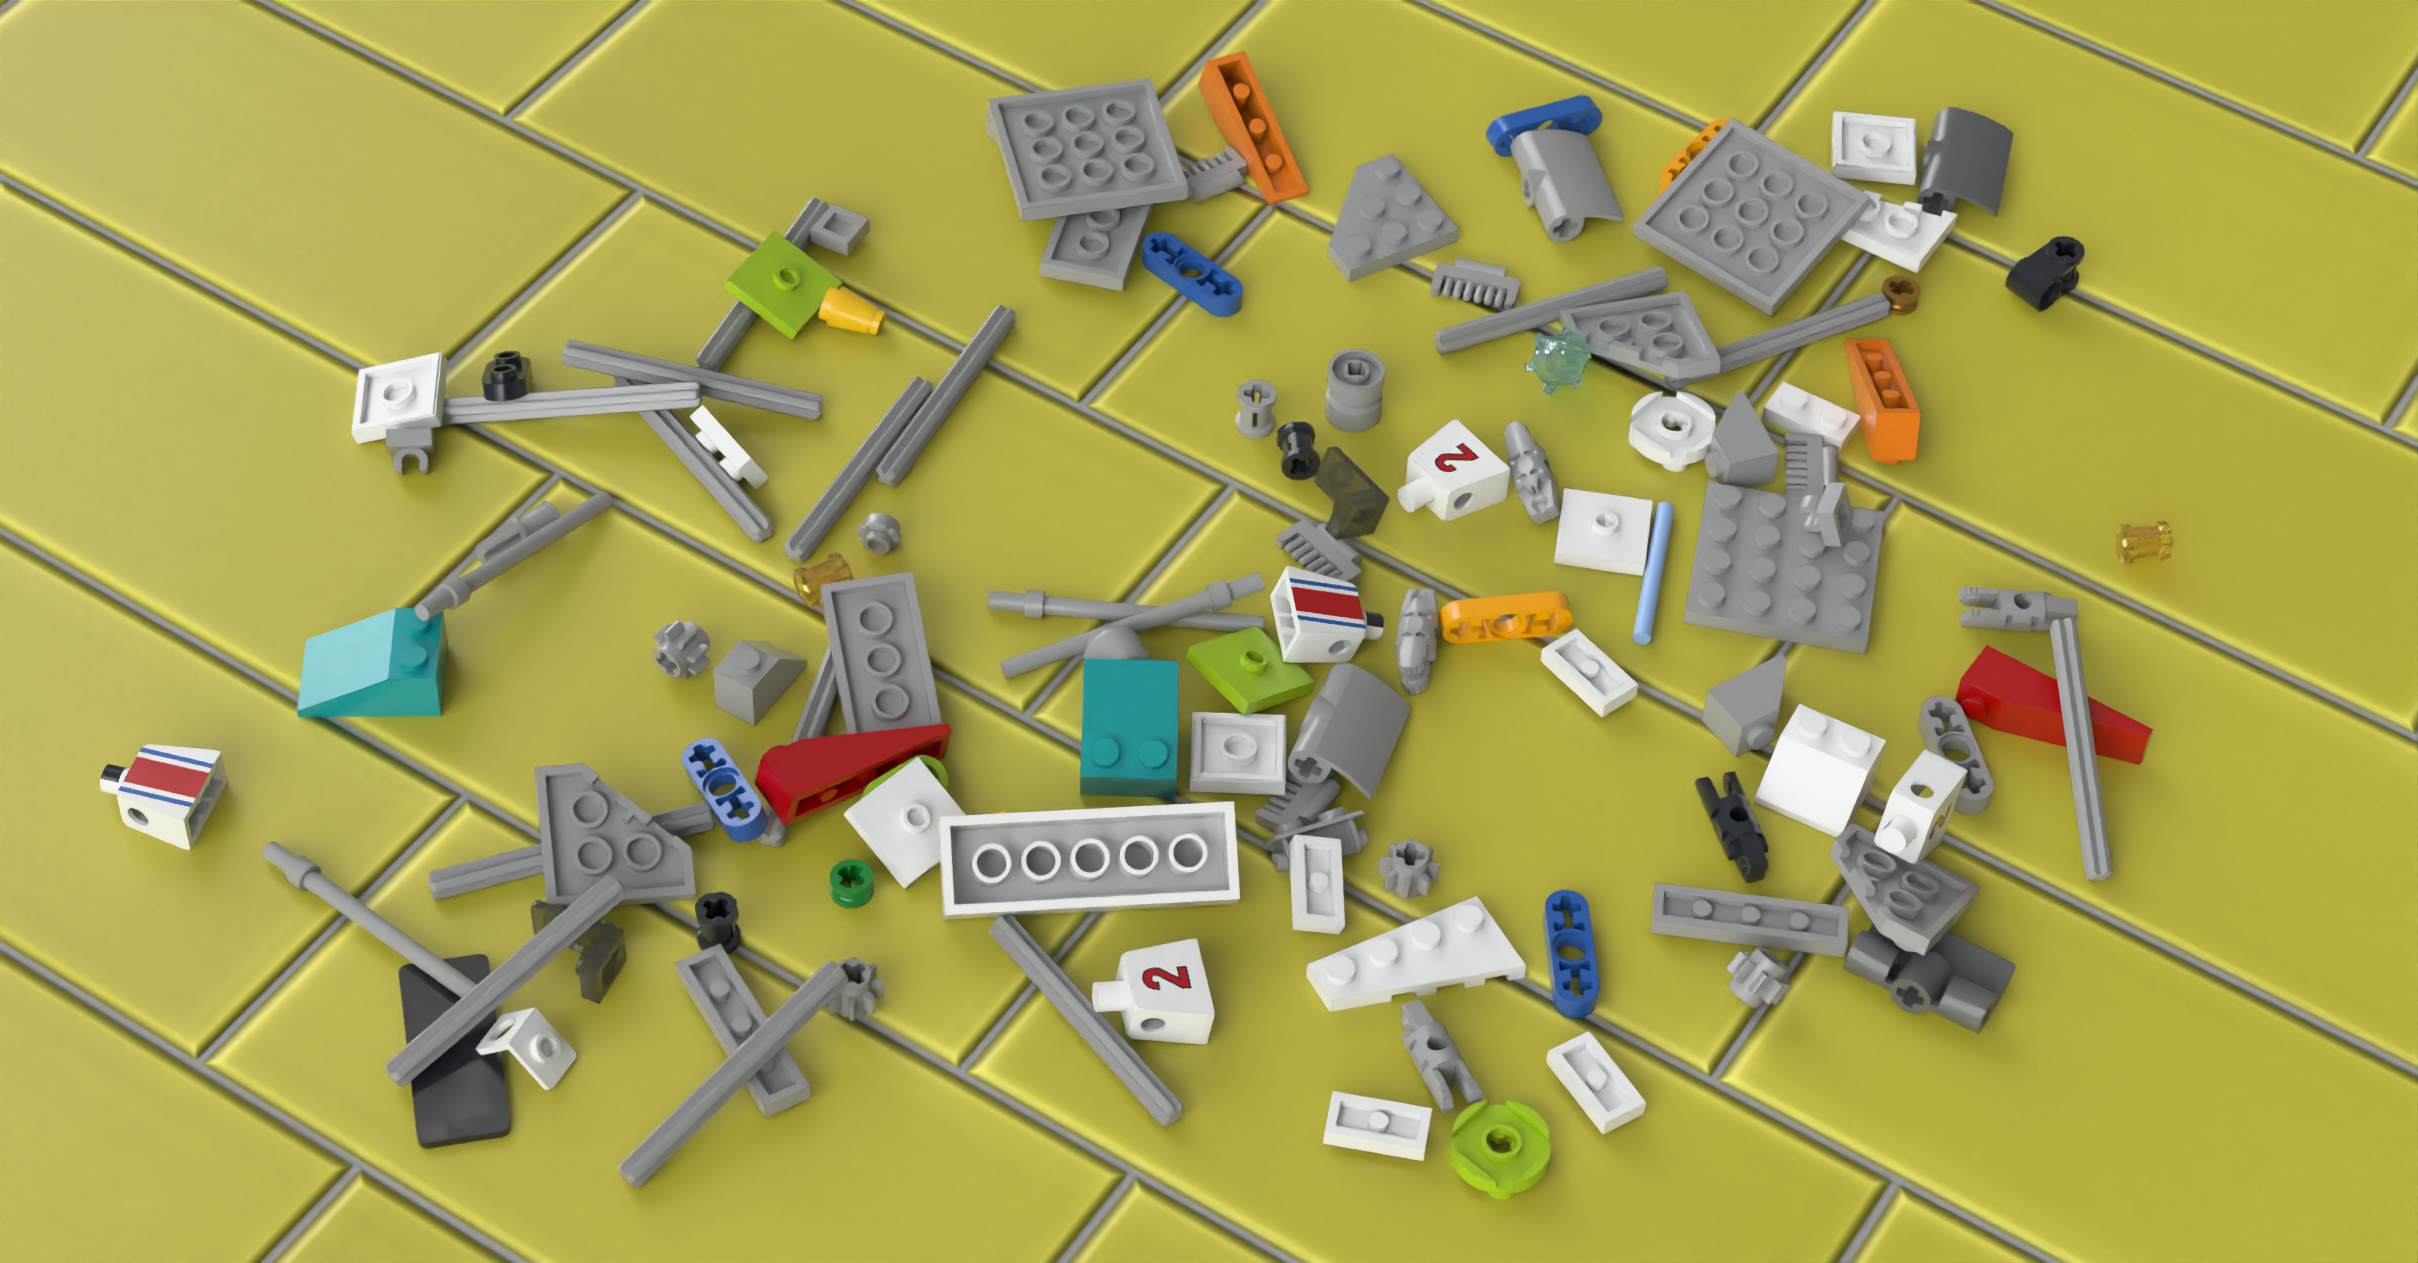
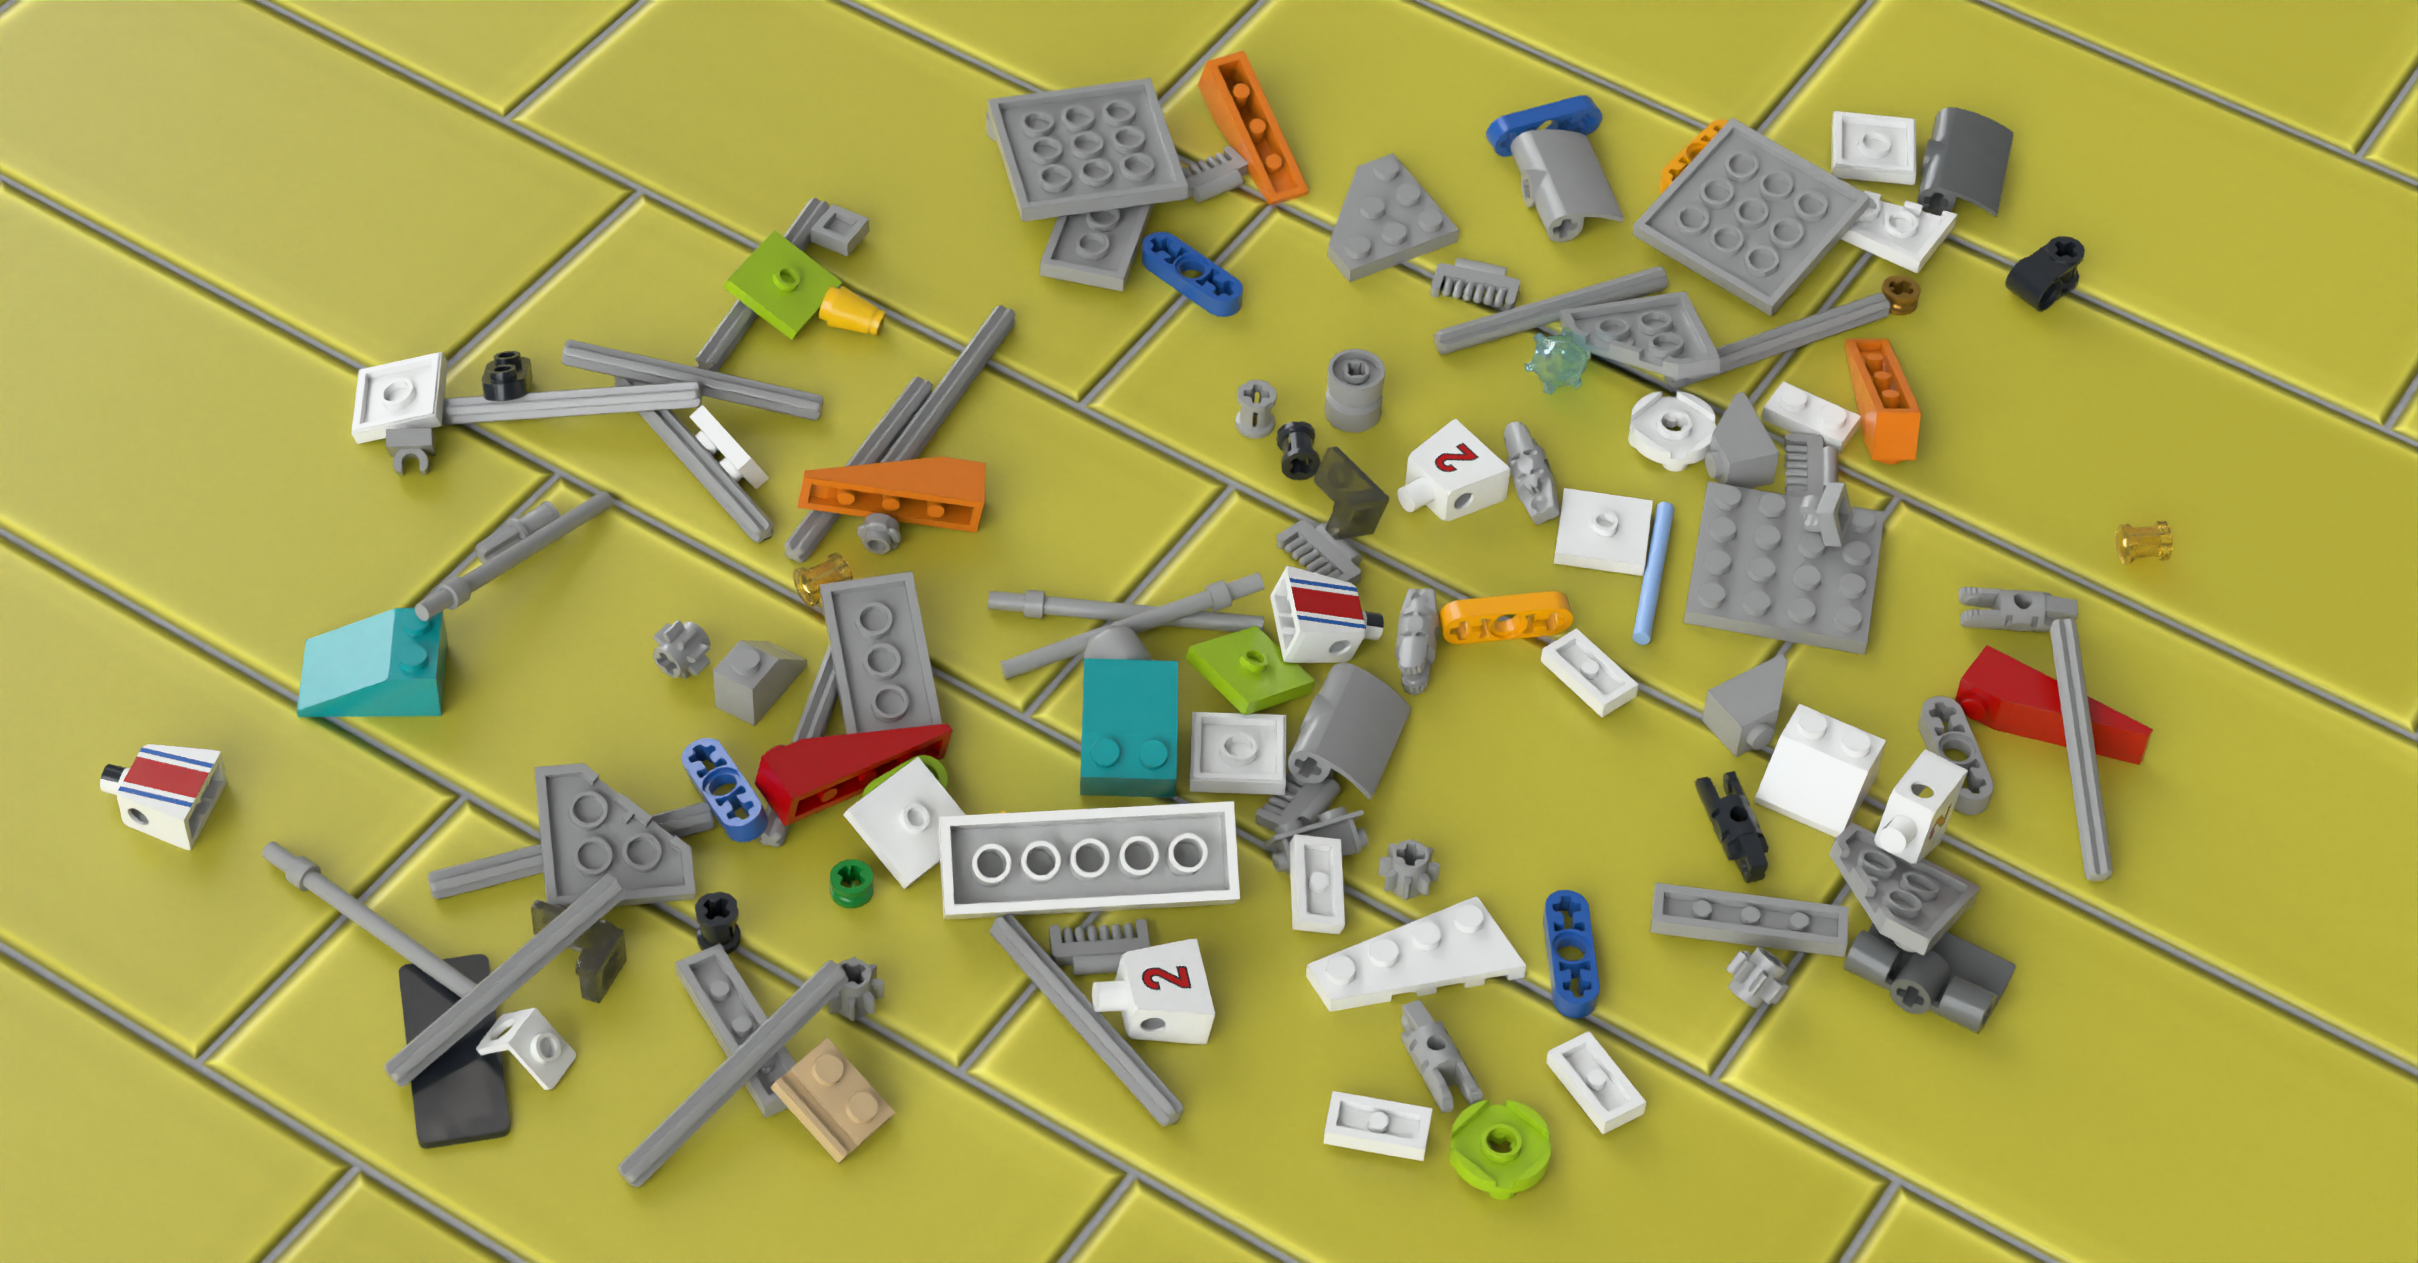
(832, 1100): none -> tan plate
(914, 491): none -> orange slope
(1096, 955): none -> light grey piece

